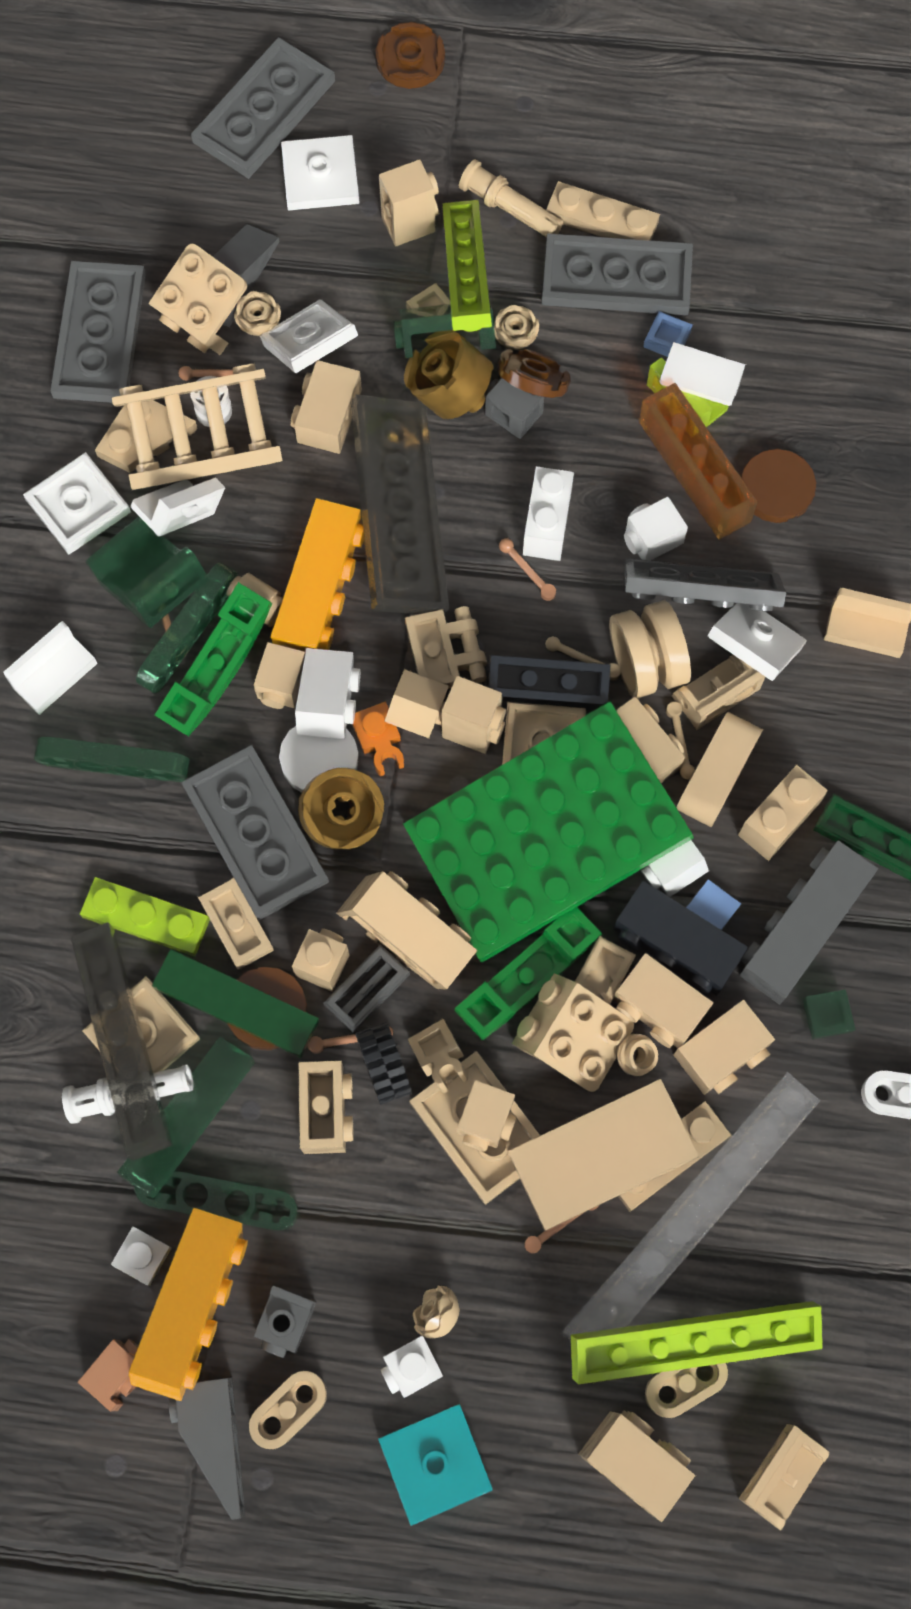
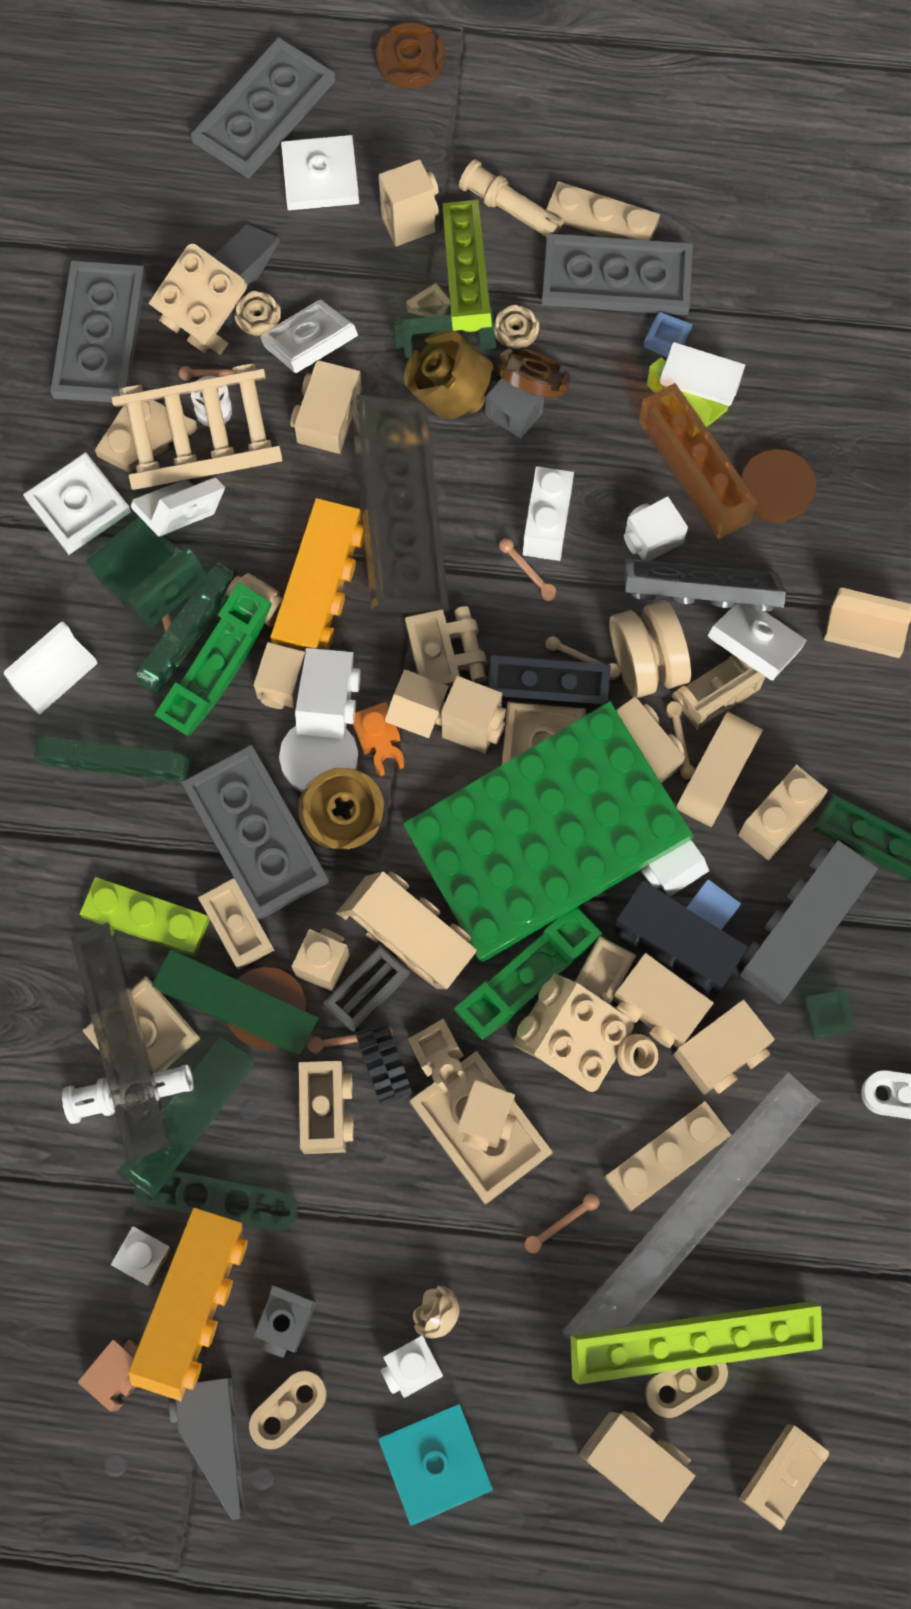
(603, 1154): tan tile -> none

